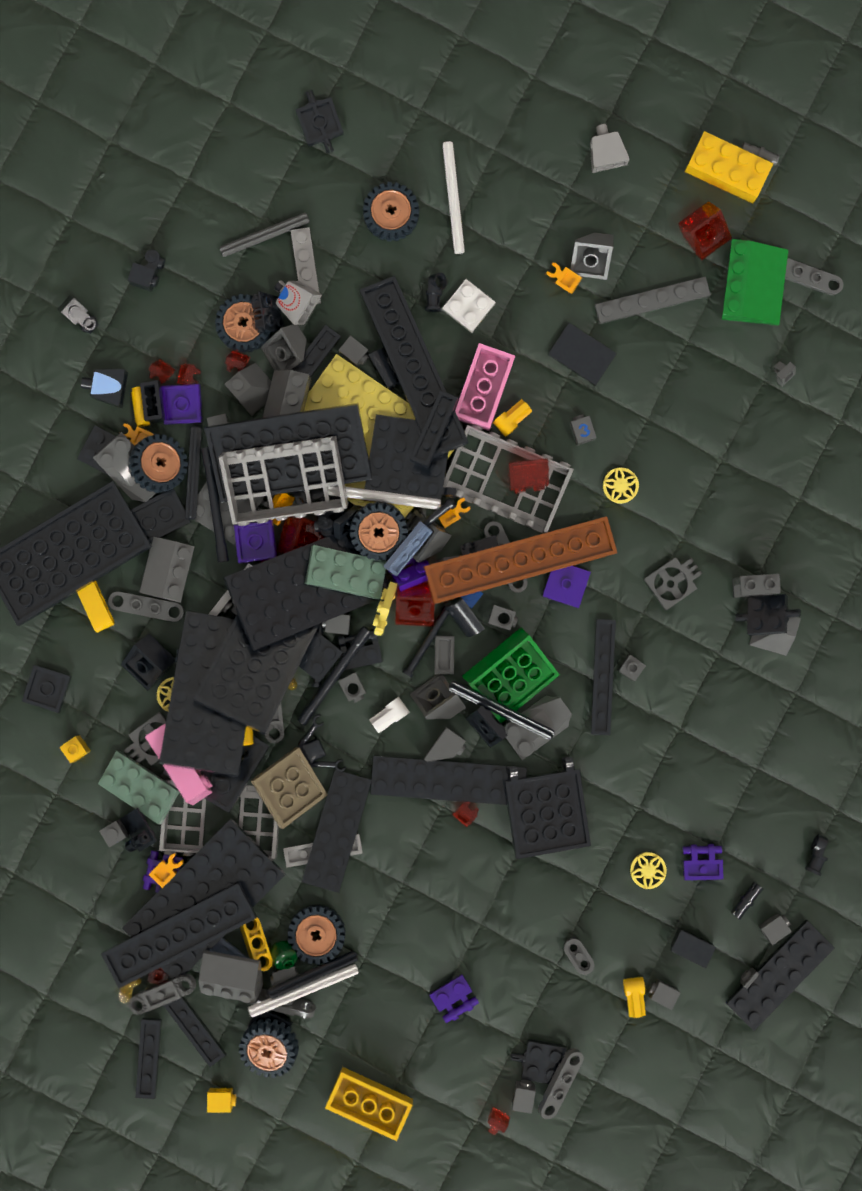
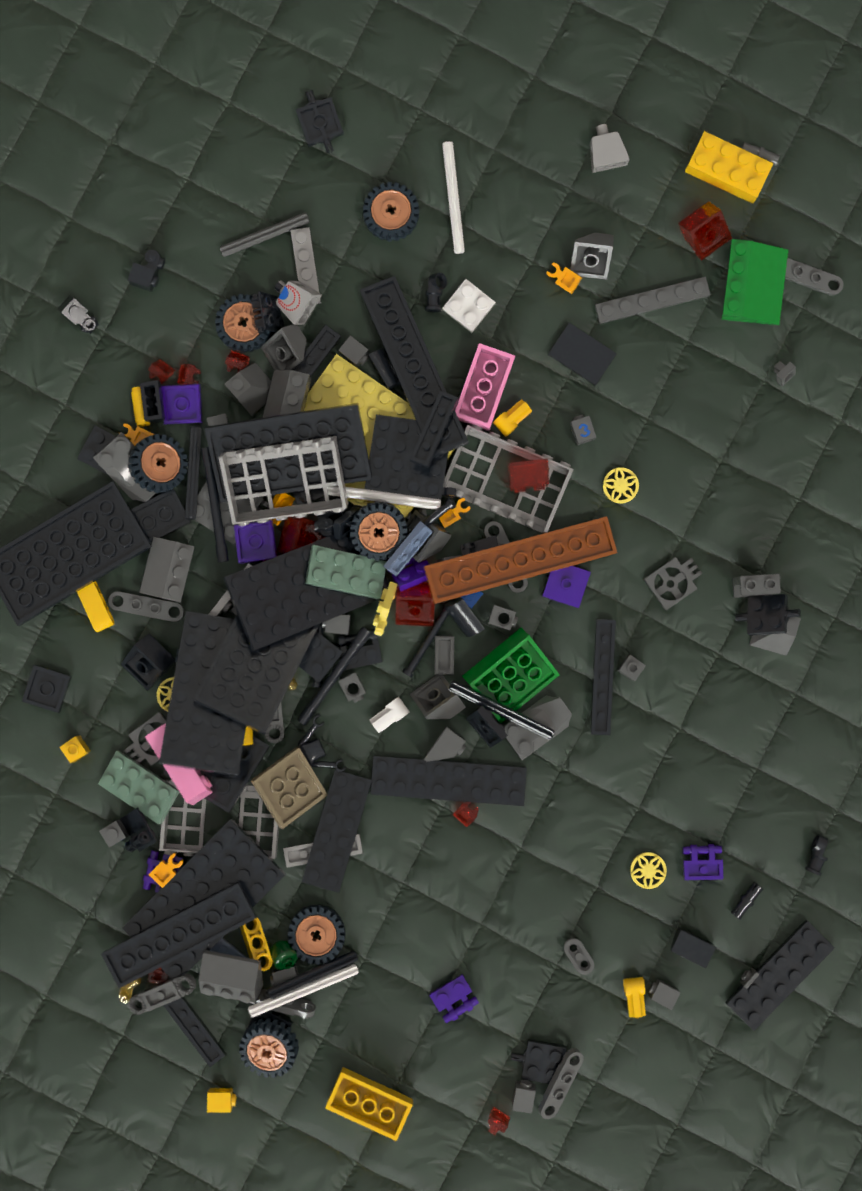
(107, 386): black torso -> none
(148, 1058): black plate -> none
(547, 812): black plate -> none
(775, 928): dark grey brick -> none

